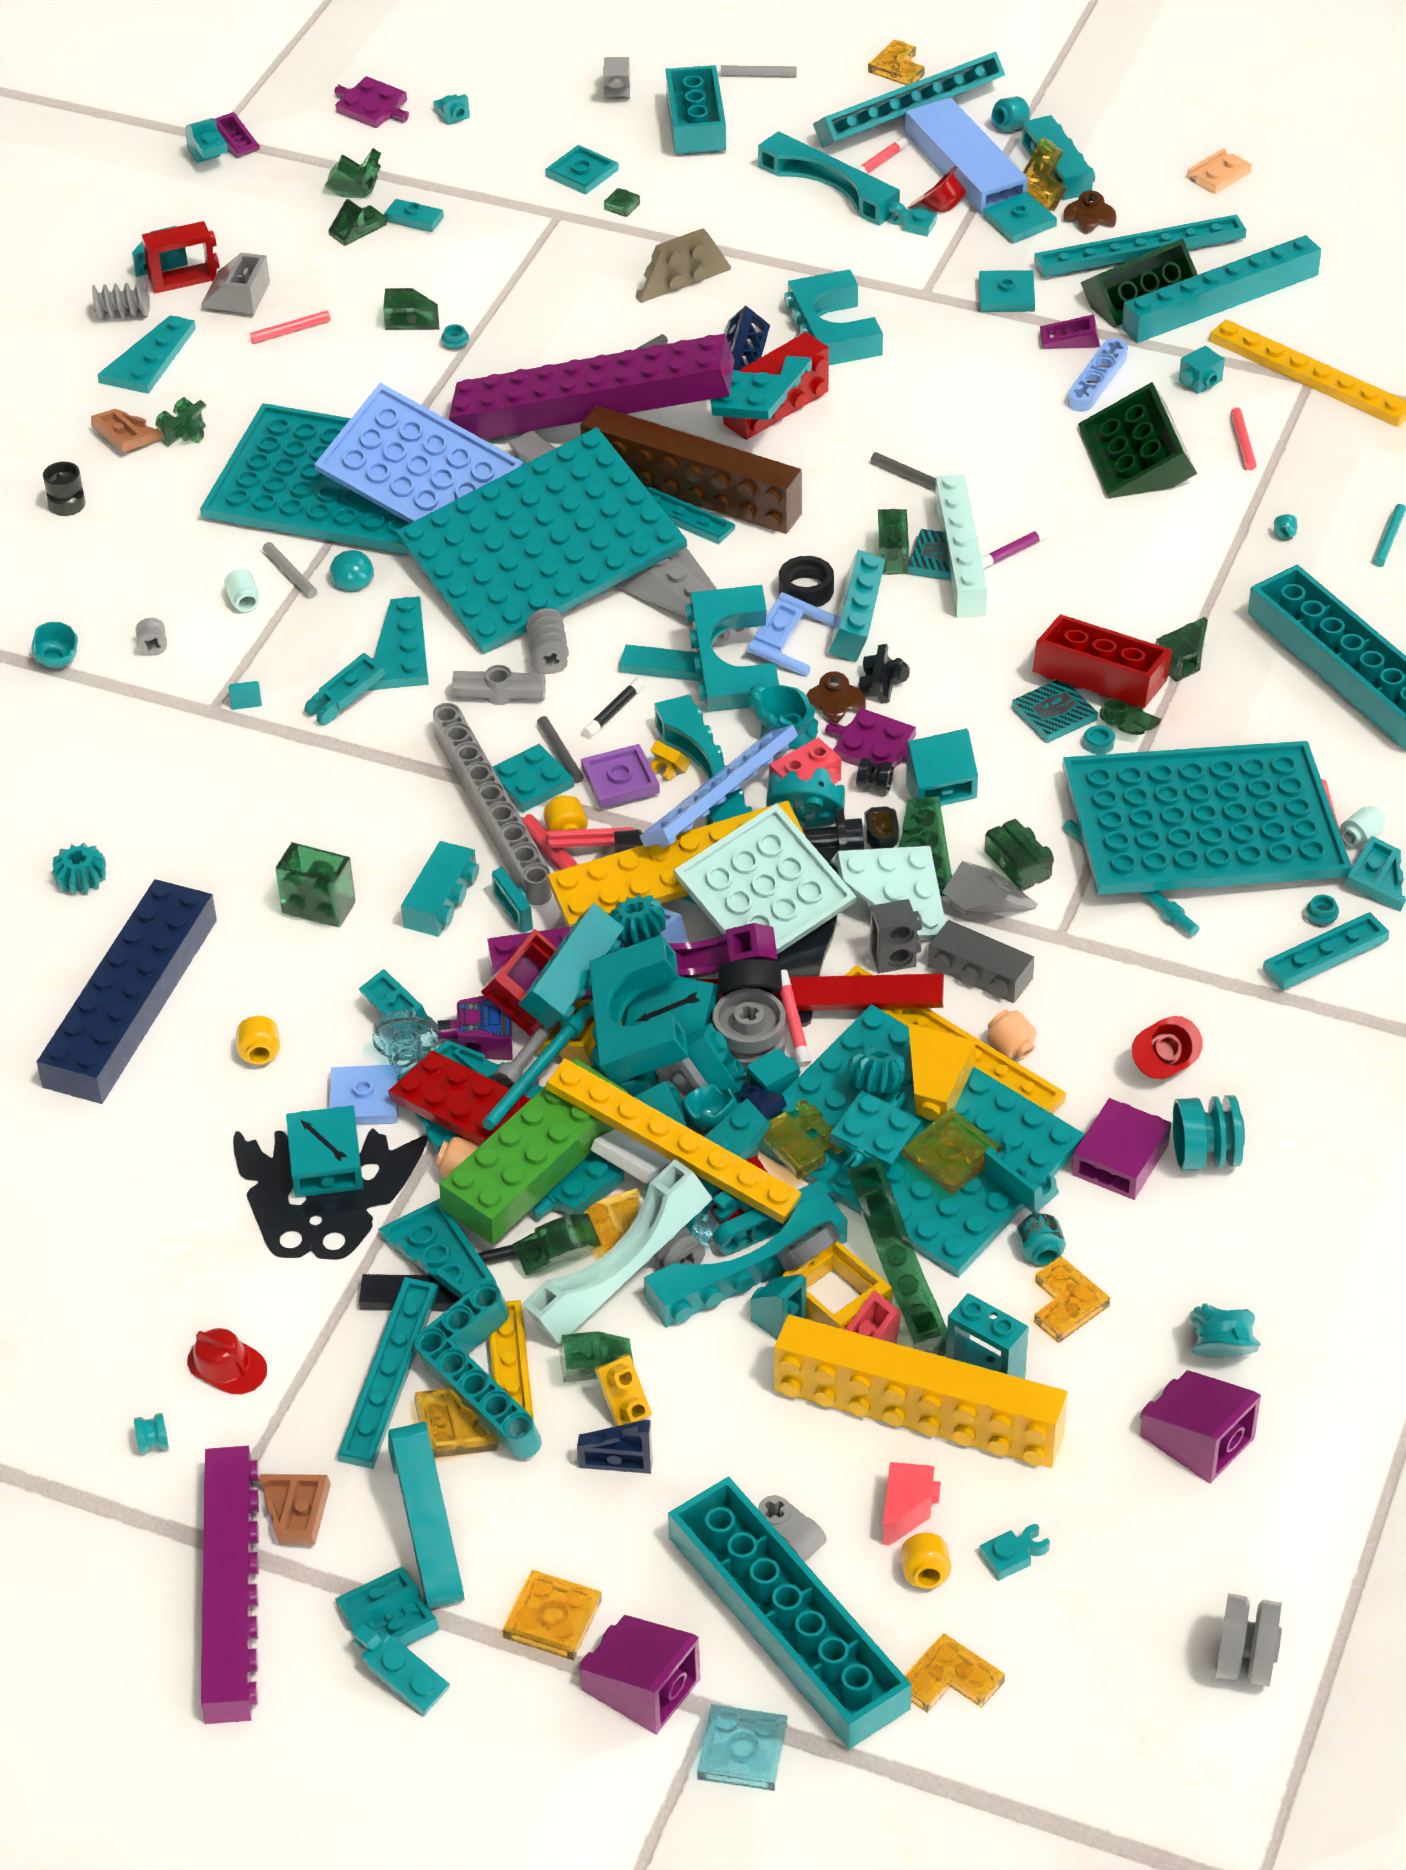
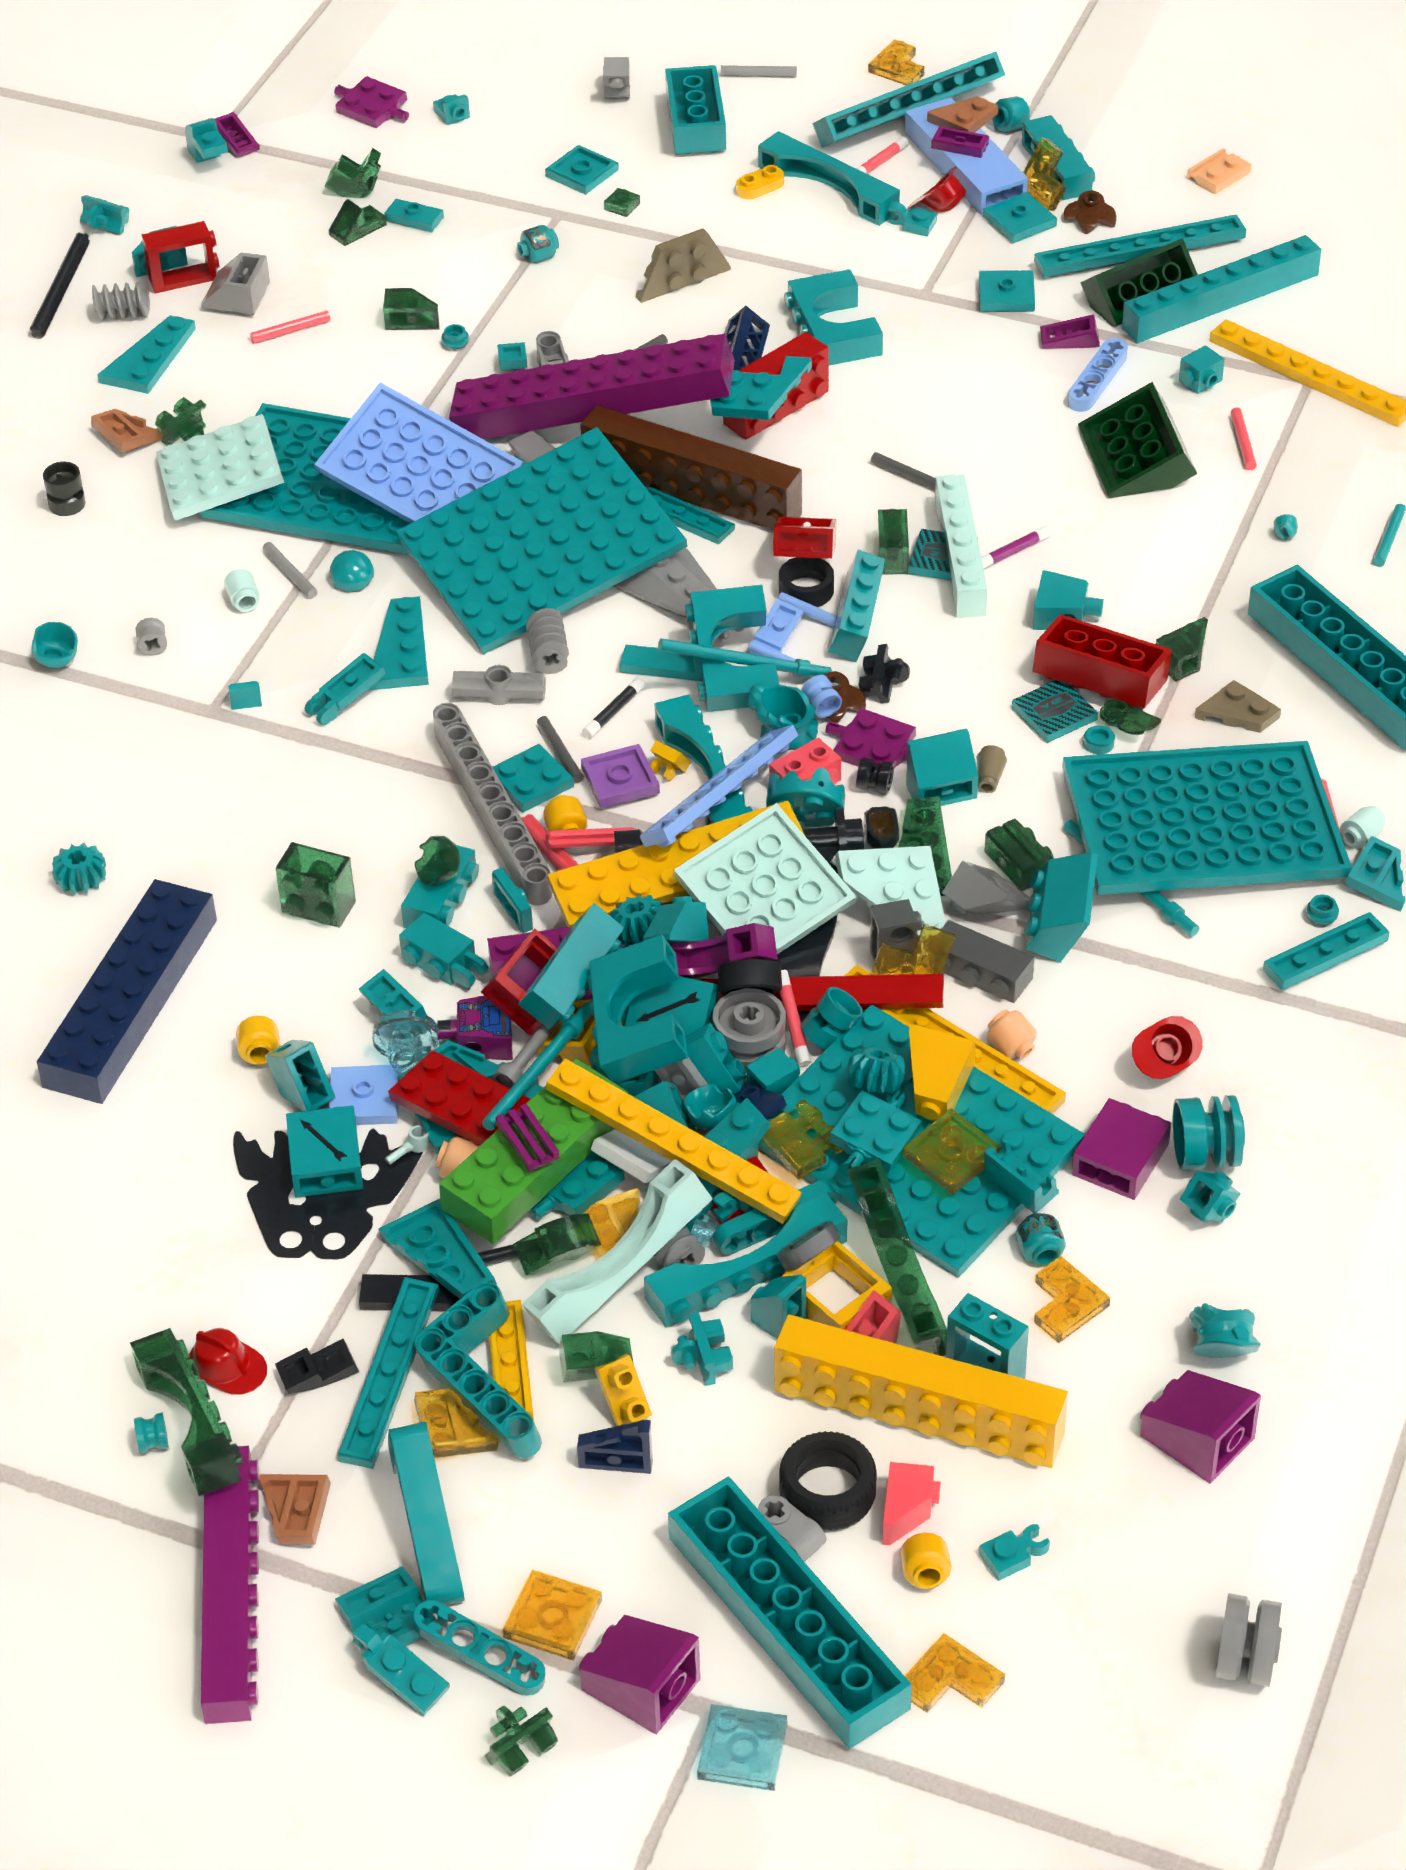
(59, 285): none -> black axle
(104, 214): none -> teal hips
(206, 1449): none -> clear green arch
(219, 467): none -> light aqua plate
(295, 1069): none -> teal torso
(311, 1371): none -> black slope
(415, 1143): none -> light aqua hand
(439, 861): none -> clear green hair
(441, 951): none -> teal hinge
(475, 1652): none -> teal beam
(507, 1749): none -> clear green hips
(512, 356): none -> teal plate
(516, 1117): none -> magenta tile
(538, 243): none -> teal head
(550, 349): none -> light grey piece
(680, 921): none -> teal slope
(698, 1349): none -> teal hips
(760, 182): none -> yellow plate
(797, 540): none -> red window
(799, 667): none -> teal bar
(819, 692): none -> light blue wheel
(830, 1450): none -> black tyre
(832, 1016): none -> teal wheel
(927, 957): none -> clear yellow plate
(960, 141): none -> magenta tile
(964, 115): none -> nougat wing
(990, 766): none -> dark tan cone
(1060, 904): none -> teal slope
(1063, 596): none -> teal torso
(1210, 1196): none -> teal brick
(1239, 708): none -> dark tan wing

